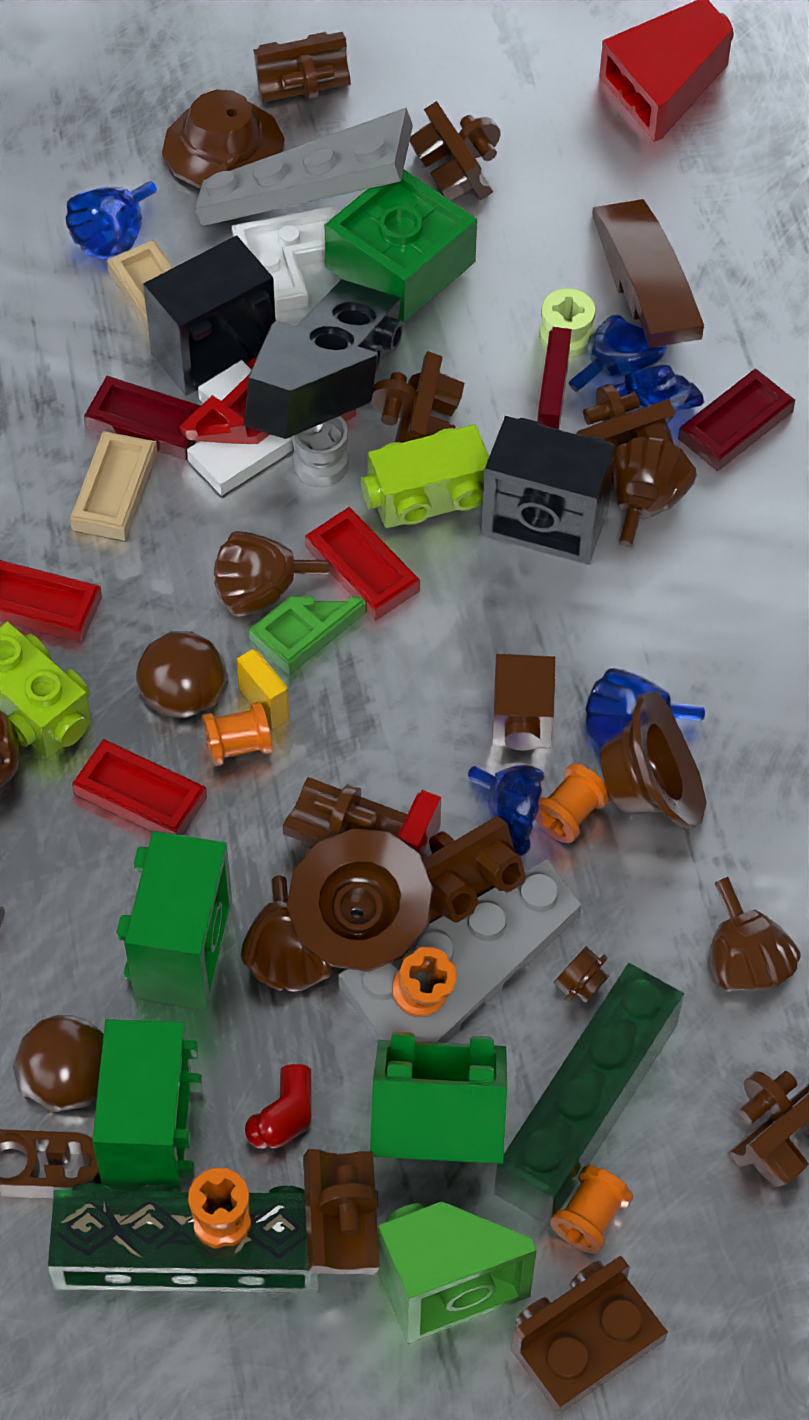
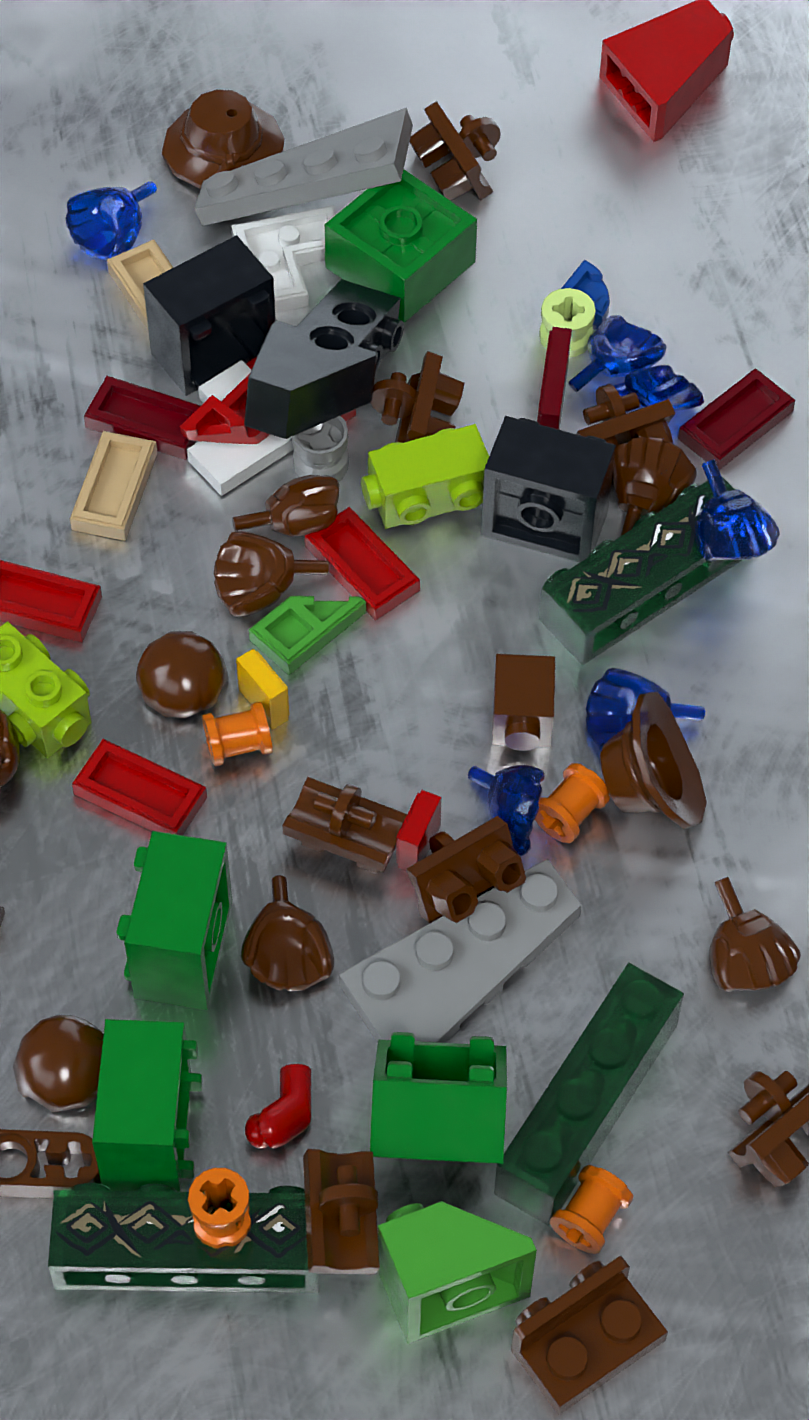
(297, 507): none -> reddish brown piece
(302, 66): reddish brown hips -> none
(365, 874): reddish brown hat -> none
(440, 975): orange bush -> none
(582, 976): reddish brown plate -> none
(589, 280): none -> blue tile
(630, 578): none -> clear green brick
(648, 273): reddish brown slope -> none
(732, 523): none -> clear blue piece

